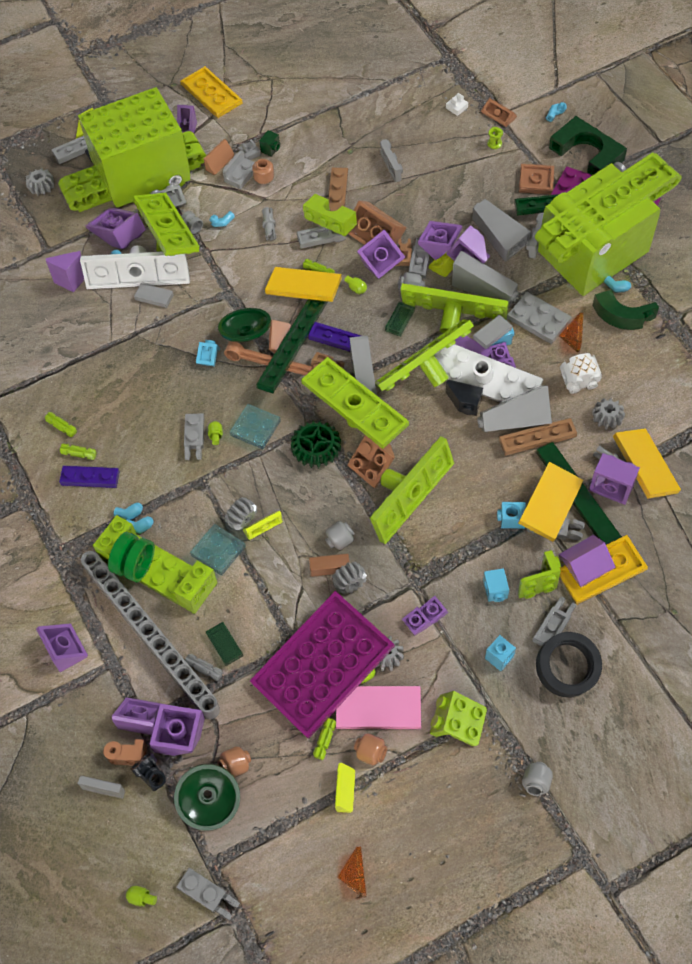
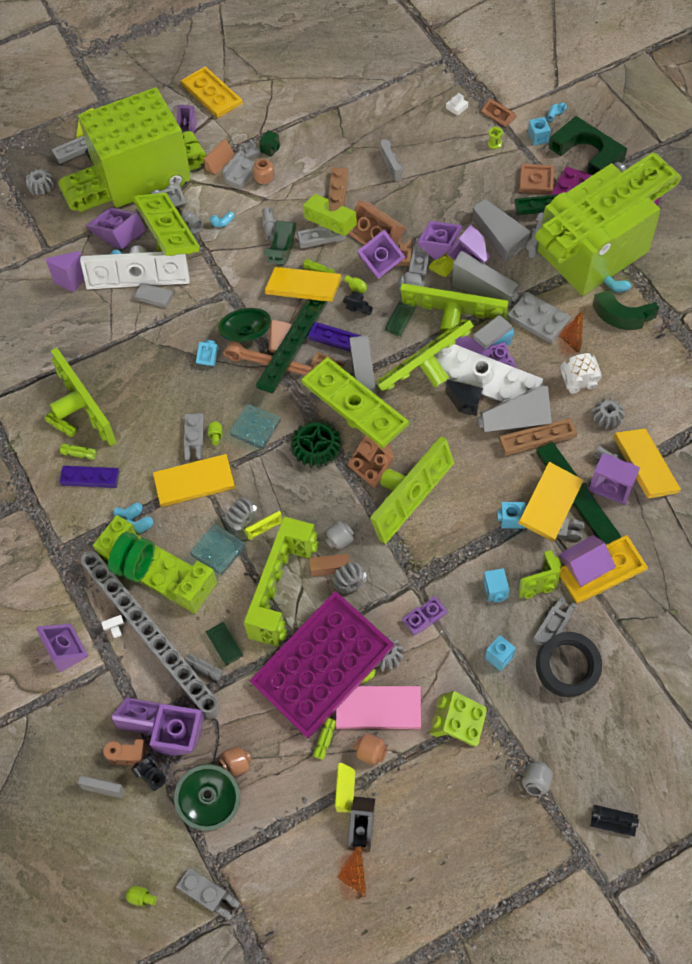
(78, 399): none -> lime plate
(114, 624): none -> white tile
(193, 480): none -> yellow tile
(282, 243): none -> dark green arch
(292, 538): none -> lime plate
(355, 302): none -> black plate
(361, 823): none -> black slope
(539, 131): none -> medium azure brick
(614, 820): none -> black hinge

